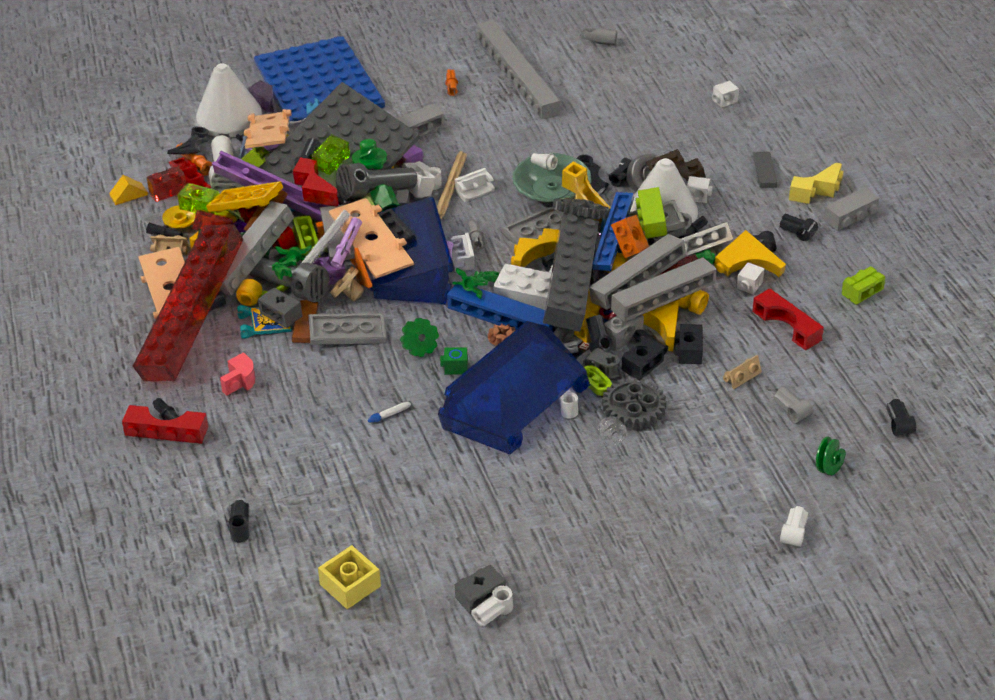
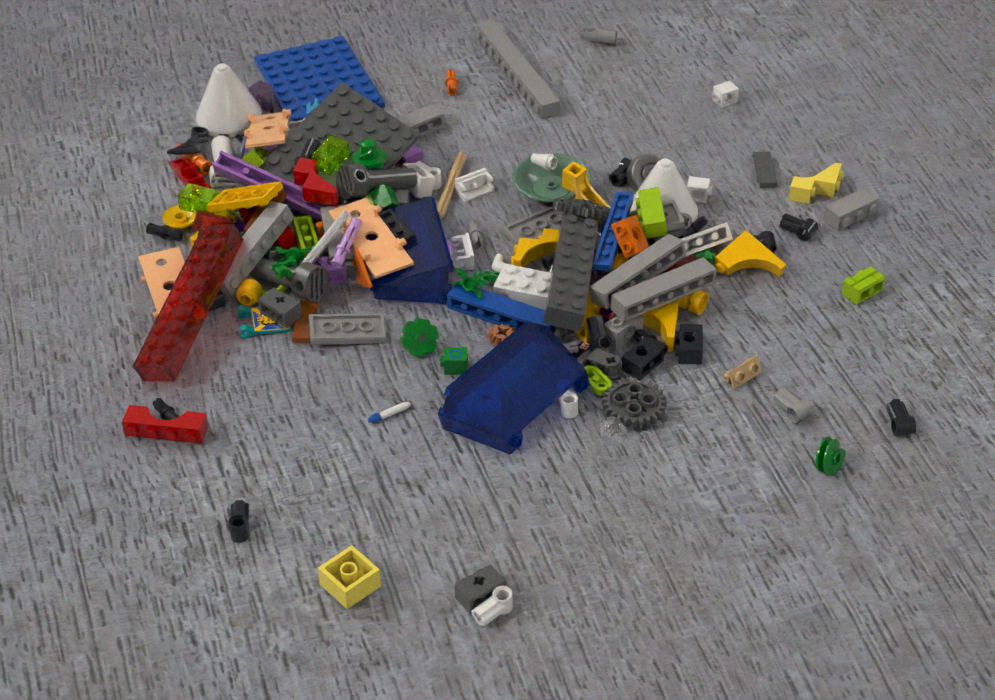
(127, 190): yellow slope -> none
(163, 243): tan hinge -> none
(166, 183): clear red brick -> none
(240, 374): coral brick -> none
(348, 285): tan plate -> none
(498, 263): none -> white arm
(596, 182): black piece -> none
(690, 168): dark brown arch -> none
(750, 278): white brick -> none
(772, 306): red arch -> none
(794, 529): white piece -> none

